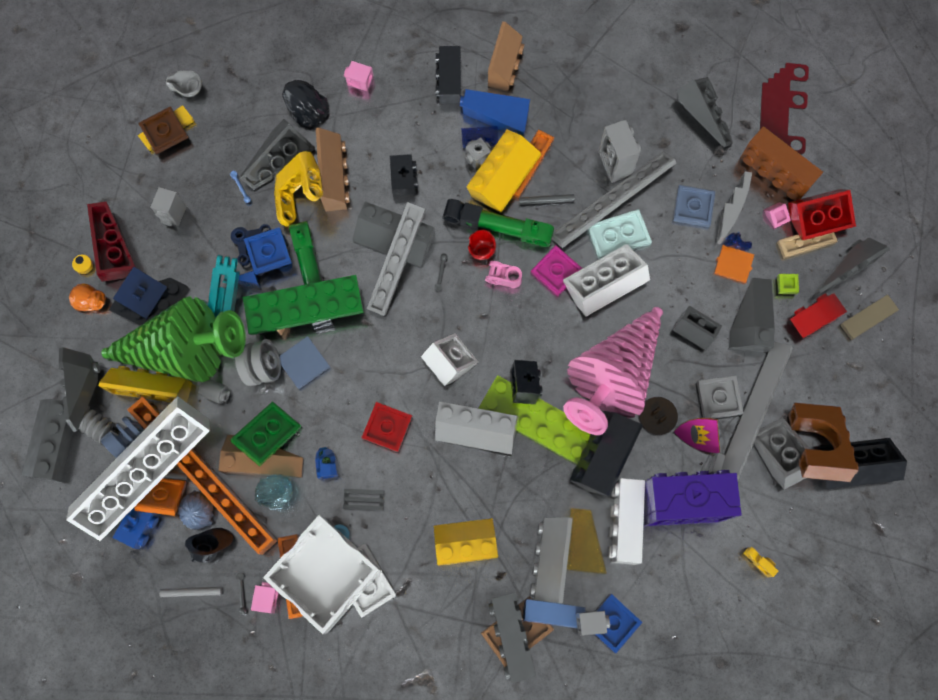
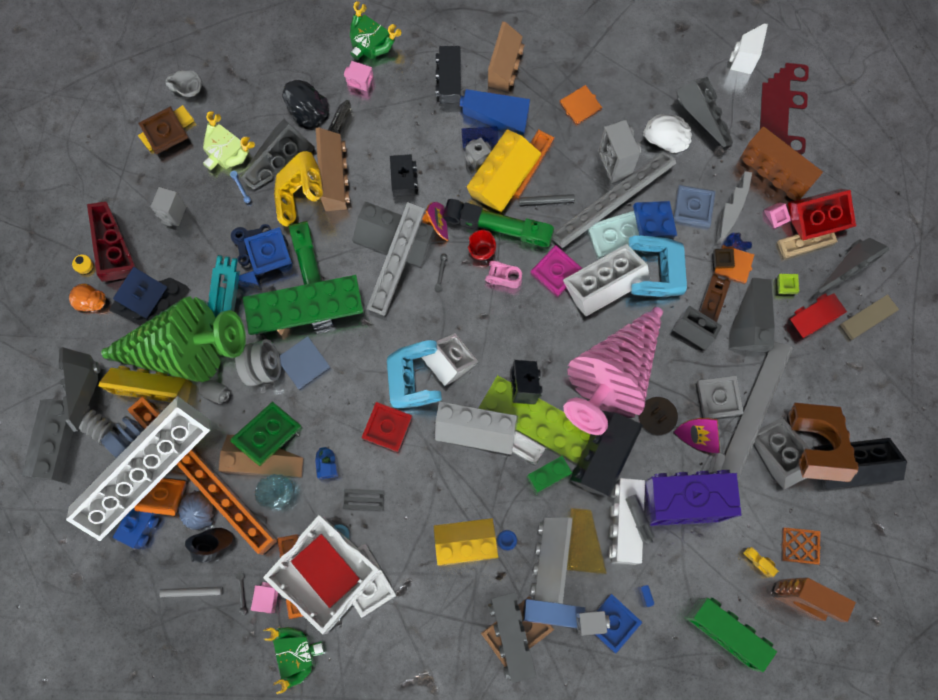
(223, 146): none -> yellowish green torso
(293, 655): none -> green torso
(325, 570): none -> red tile
(340, 117): none -> clear smoke slope
(369, 36): none -> green torso
(401, 376): none -> medium azure connector
(434, 218): none -> shield
(507, 540): none -> blue tile
(527, 448): none -> white tile
(549, 475): none -> green brick
(580, 104): none -> orange piece
(642, 524): none -> dark grey piece
(646, 596): none -> blue tile
(655, 219): none -> blue plate
(668, 132): none -> white piece
(671, 263): none -> medium azure connector
(714, 297): none -> reddish brown plate
(724, 258): none -> dark brown tile
(731, 634): none -> green brick
(748, 50): none -> white slope
(814, 599): none -> dark orange arch
(817, 547): none -> orange window

